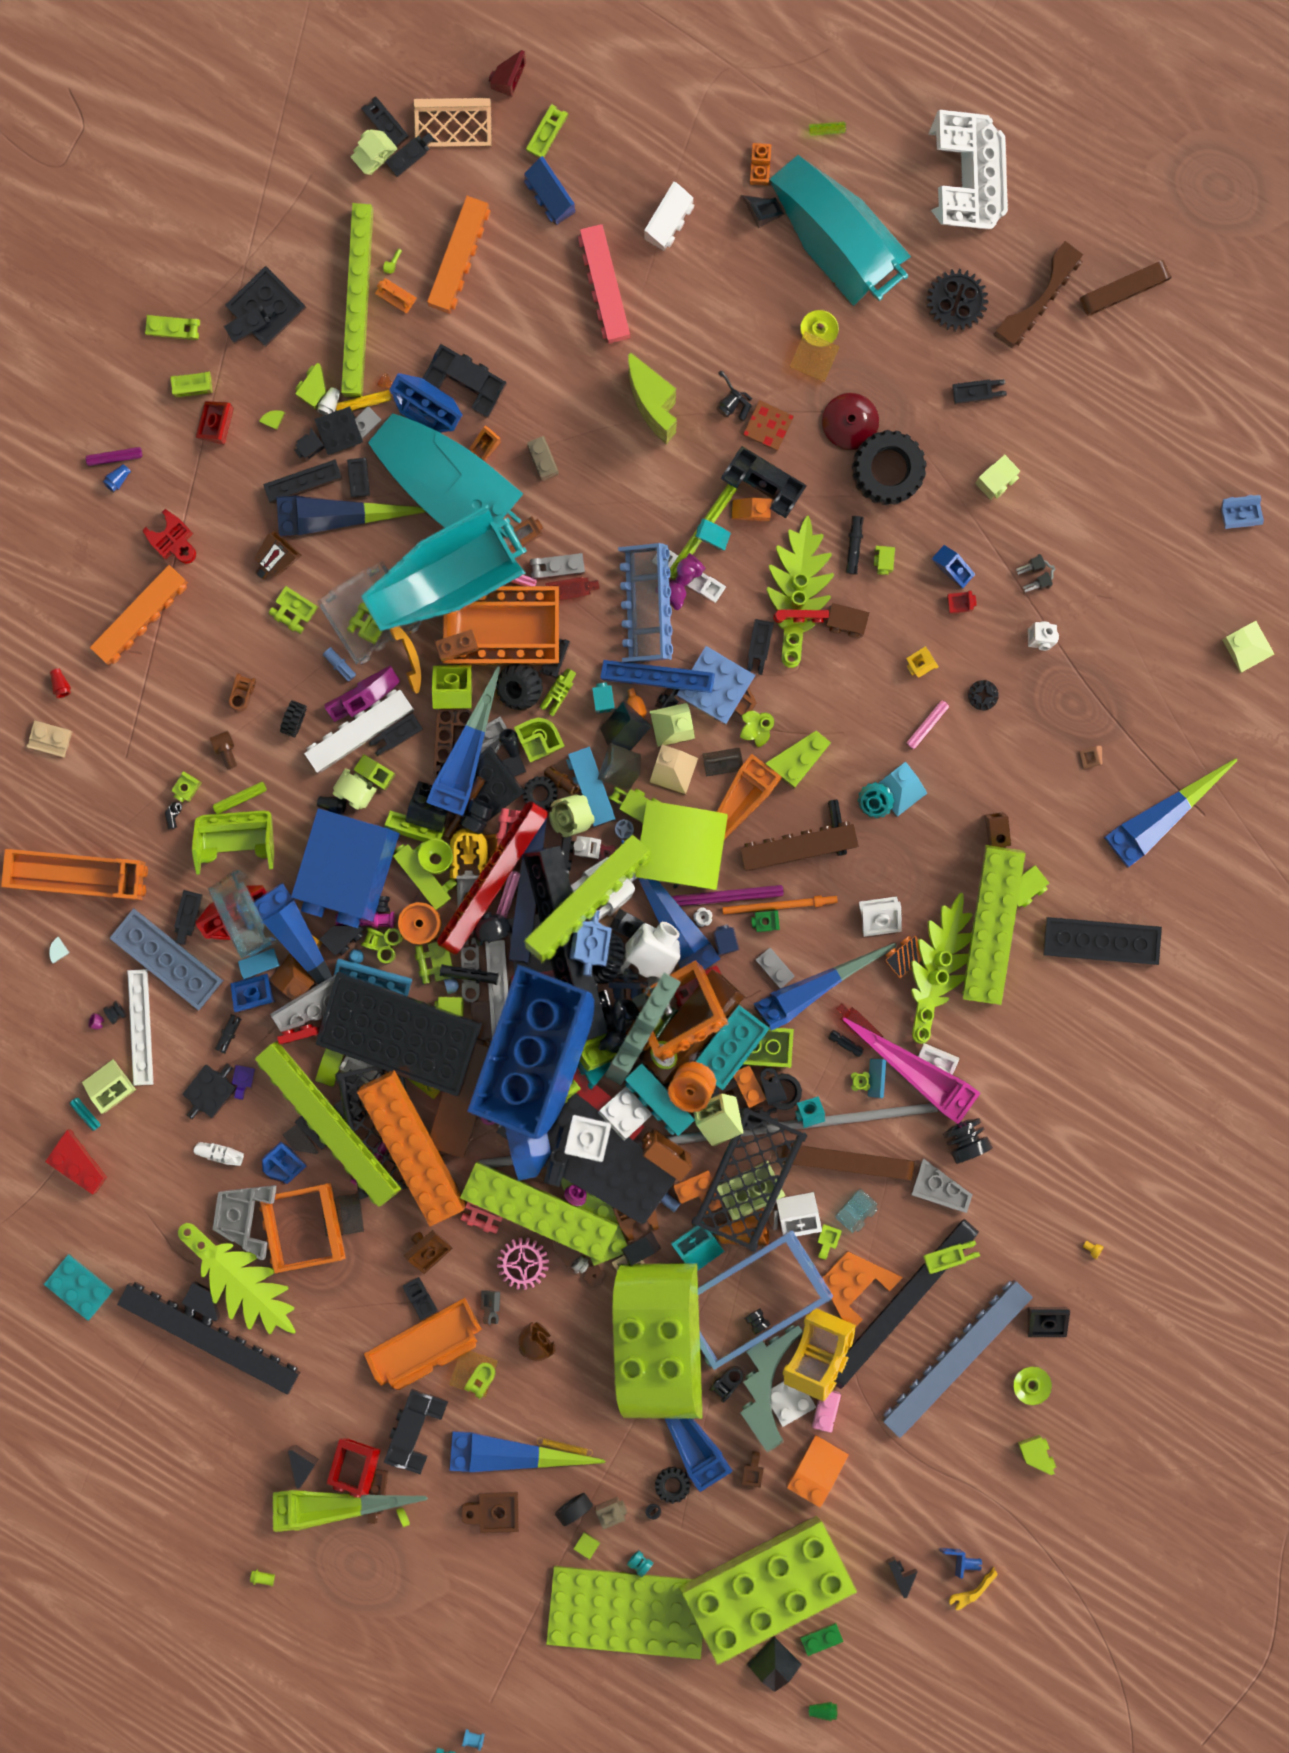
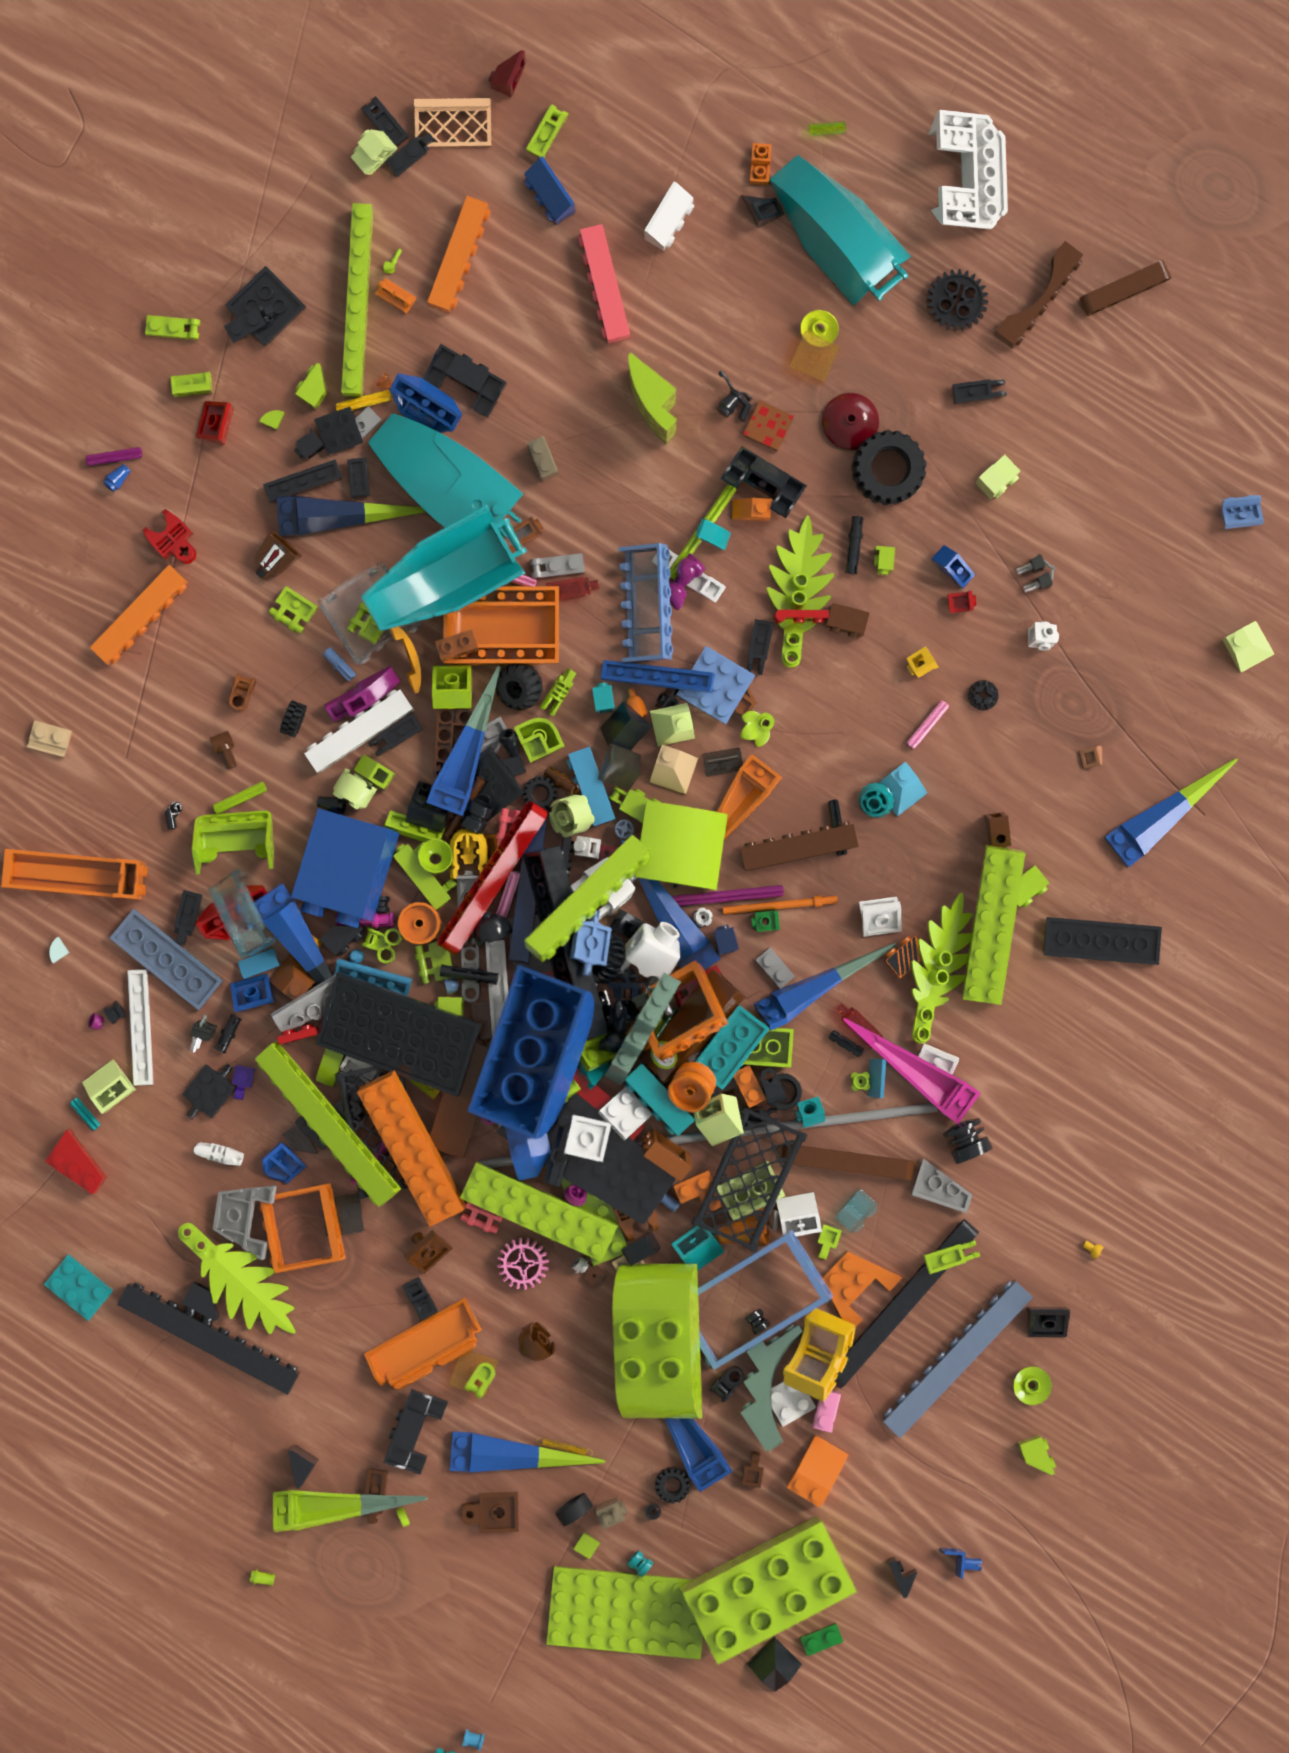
(59, 684): red cone -> none
(192, 783): lime brick -> none
(202, 1031): none -> pearl dark grey piece
(328, 402): white cone -> none
(368, 1471): red window -> none
(485, 443): orange slope -> none
(490, 1304): dark grey plate -> none
(554, 669): black hinge -> none
(799, 758): lime wedge -> none
(825, 1711): green cone -> none
(971, 1596): yellow arm -> none

